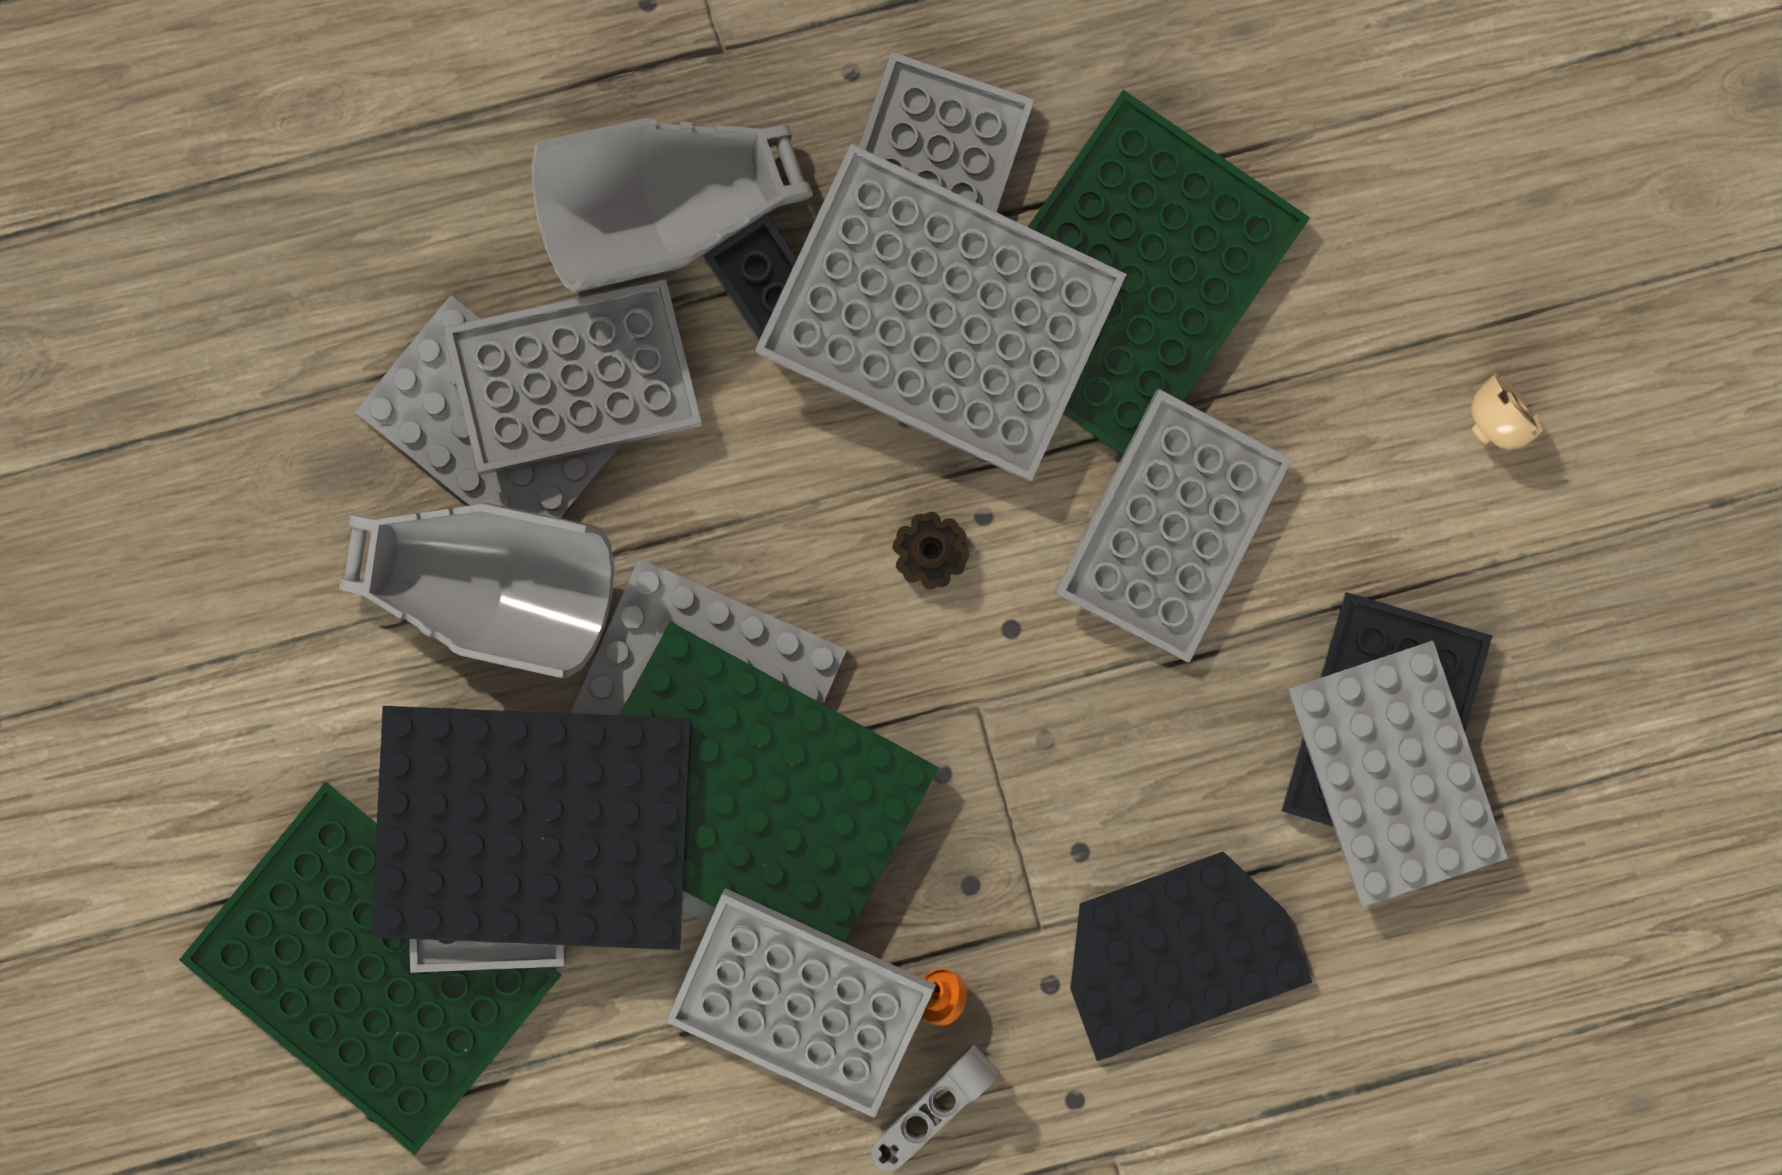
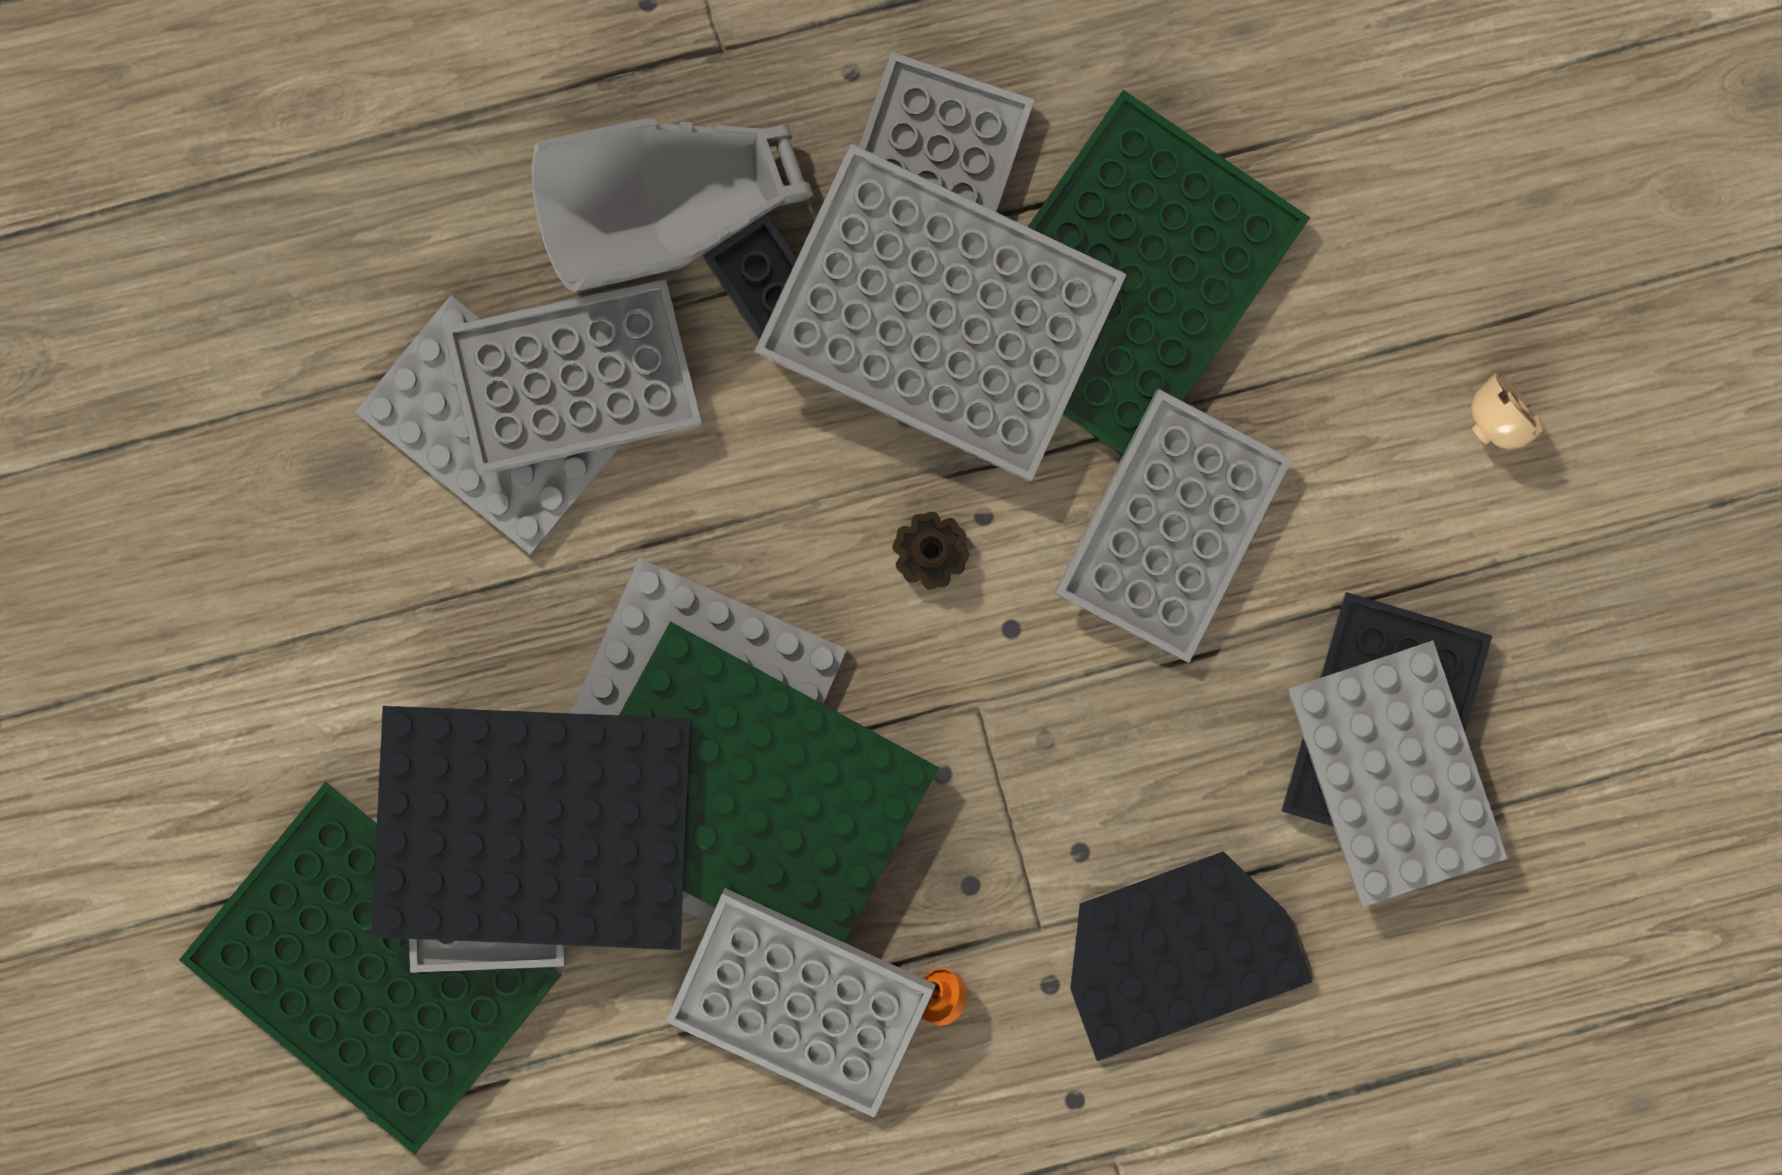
(490, 582): light grey windscreen -> none
(965, 1079): light grey piece -> none

